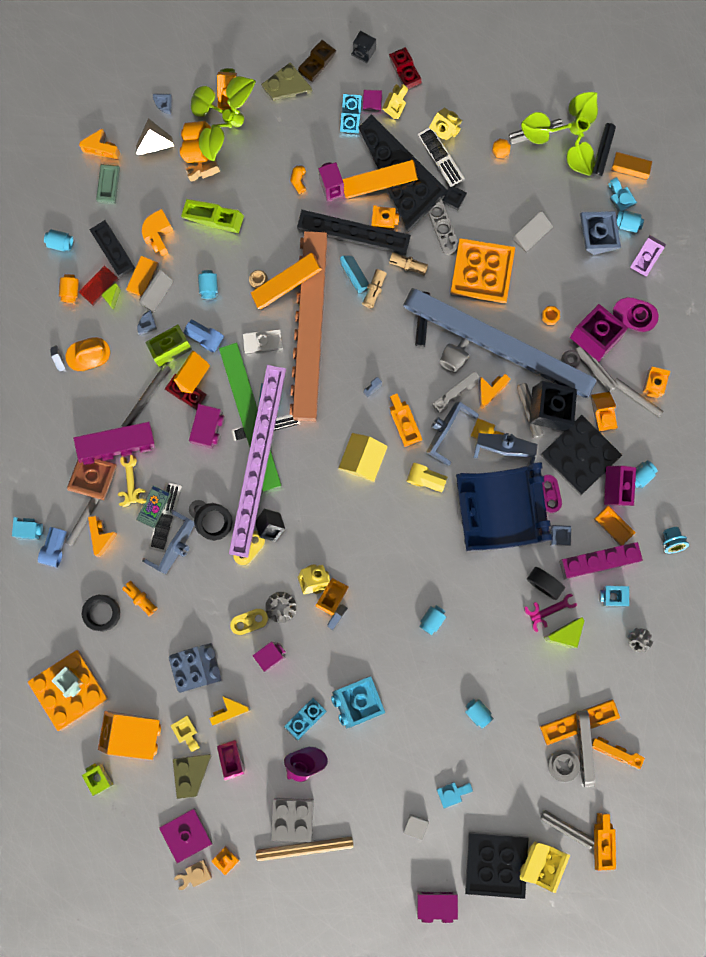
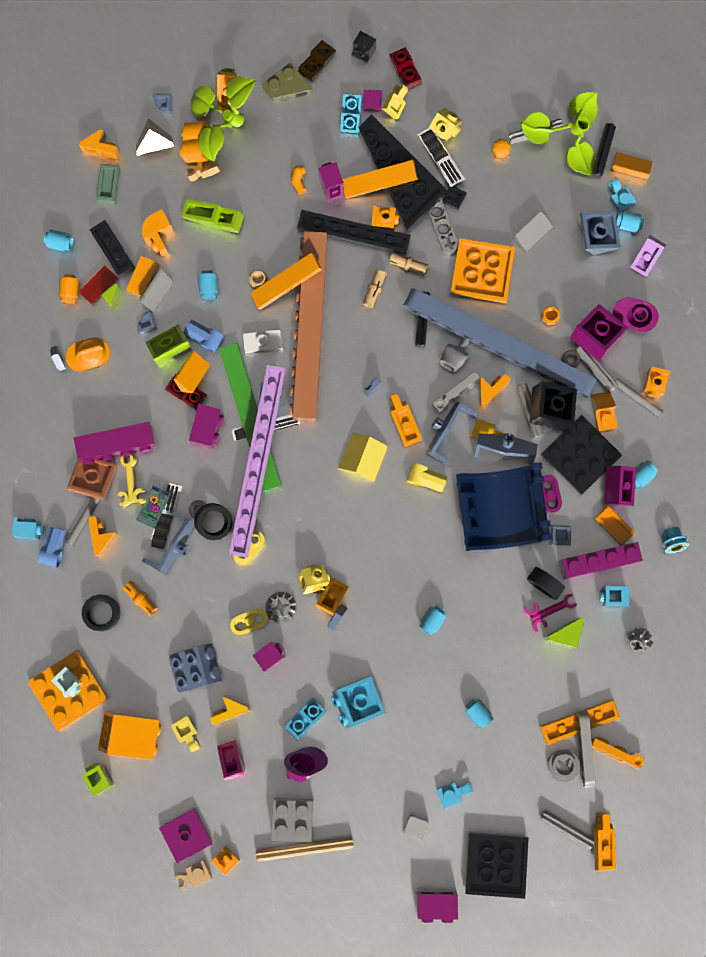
(145, 397): flat silver bar -> none
(189, 774): olive wing -> none
(269, 525): black panel -> none
(354, 273): medium azure slope -> none
(544, 866): light yellow bracket -> none

